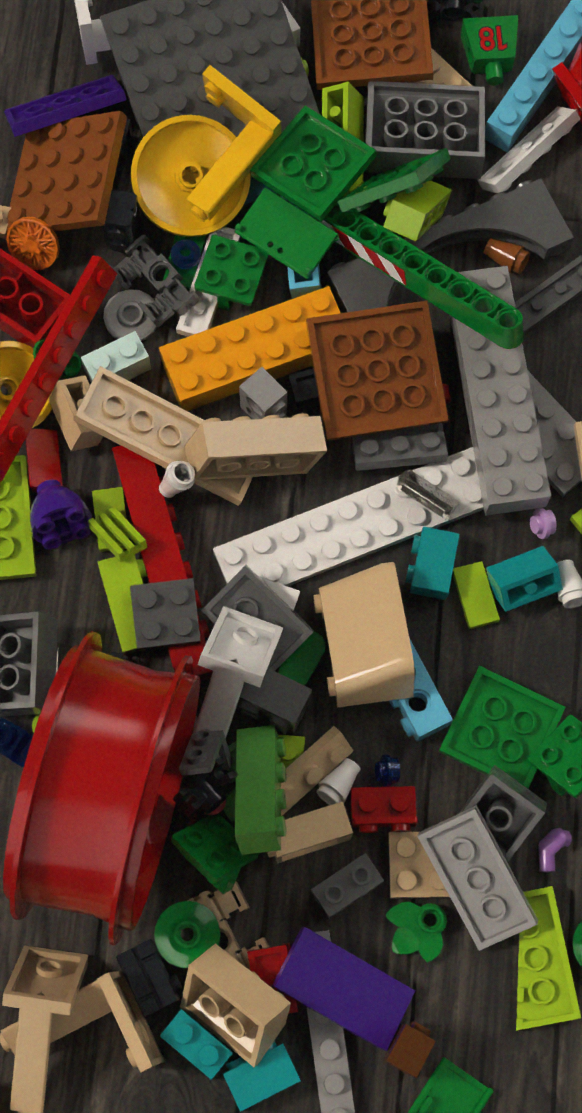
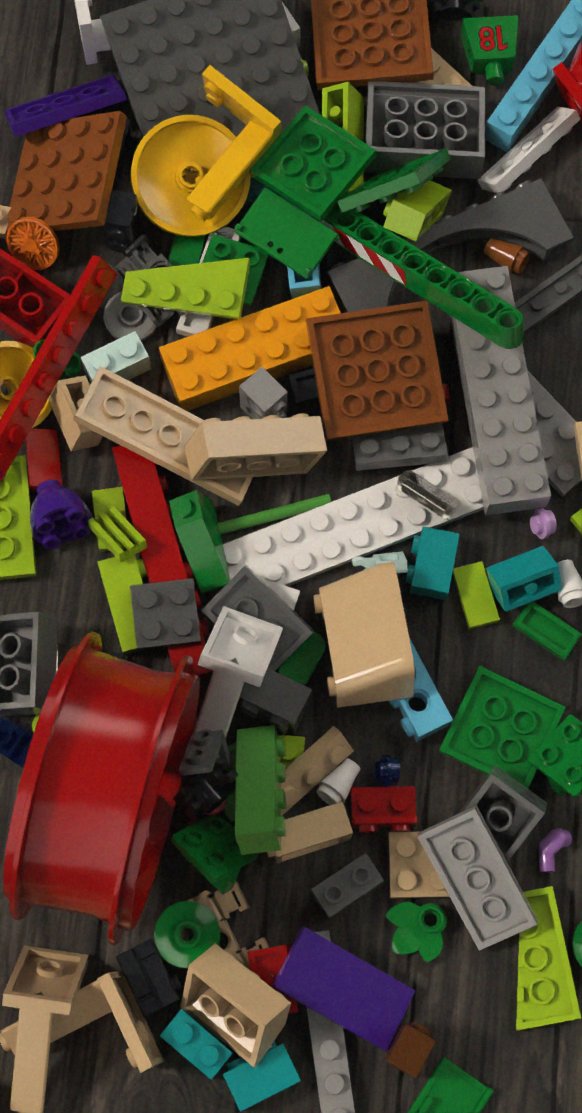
(177, 478): white cone -> none
(189, 261): clear blue plate -> none
(197, 288): none -> lime wing
(201, 540): none -> green slope
(273, 514): none -> bright green bar
(396, 557): none -> light aqua plate
(547, 630): none -> green tile

